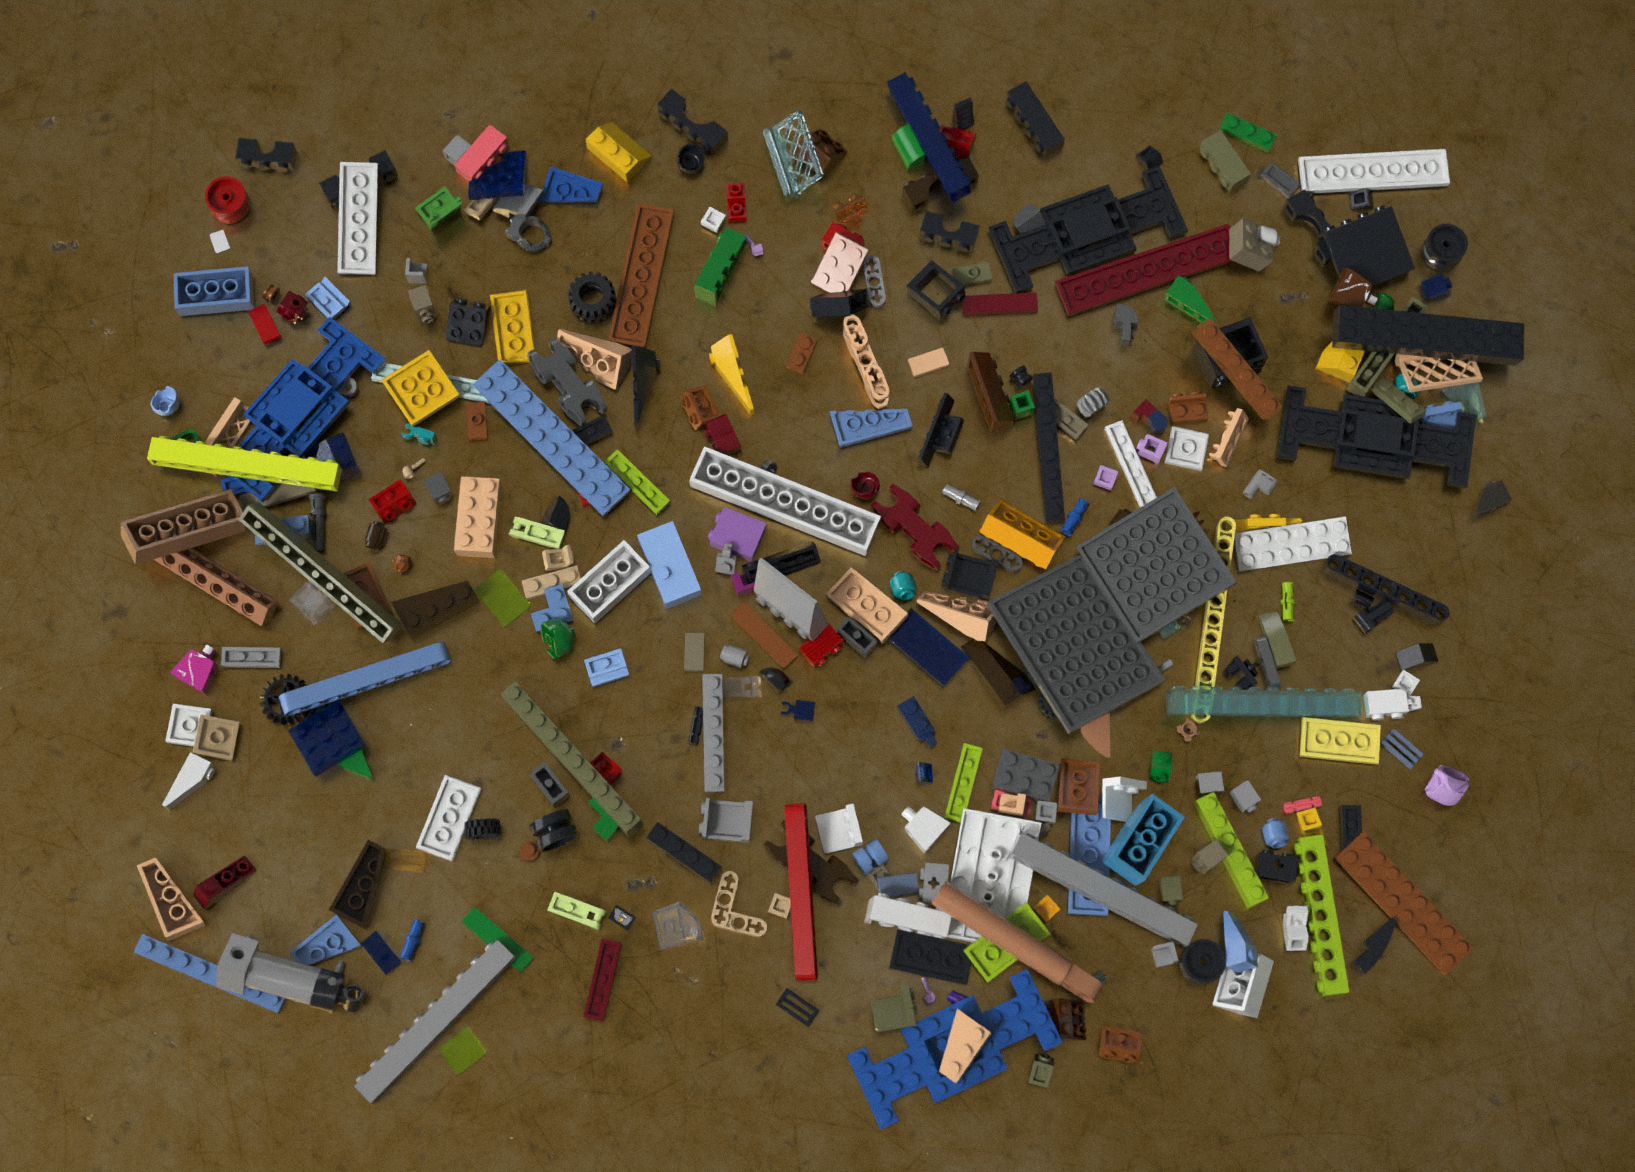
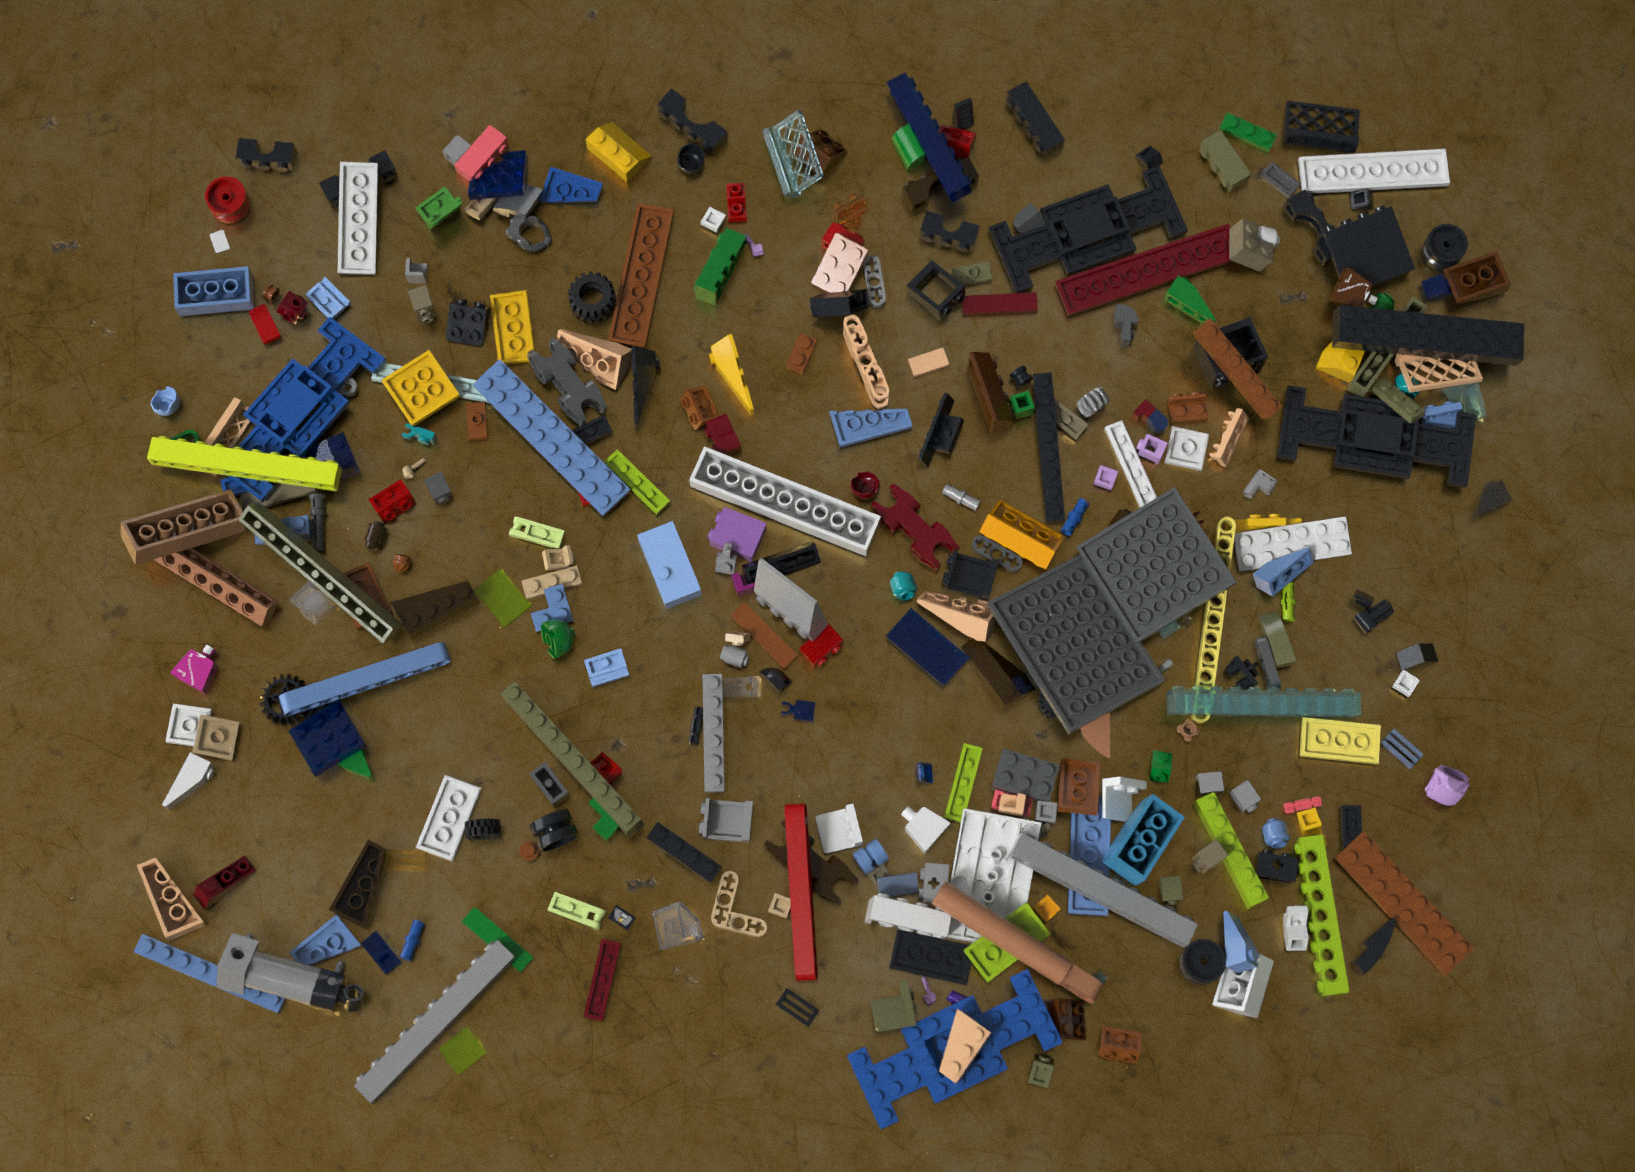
(251, 657): light grey plate -> none
(477, 517): light nougat brick -> none
(557, 514): black brick -> none
(609, 581): white brick -> none
(694, 652): dark tan tile -> none
(737, 638): none -> tan plate
(769, 464): dark grey hinge -> none
(857, 637): dark grey brick -> none
(867, 605): light nougat plate -> none
(918, 721): dark blue hinge -> none
(1164, 954): light grey panel -> none
(1281, 571): none -> medium blue slope
(1321, 138): none -> black fence
(1389, 703): white hinge -> none
(1395, 589): black beam -> none
(1478, 278): none -> reddish brown slope

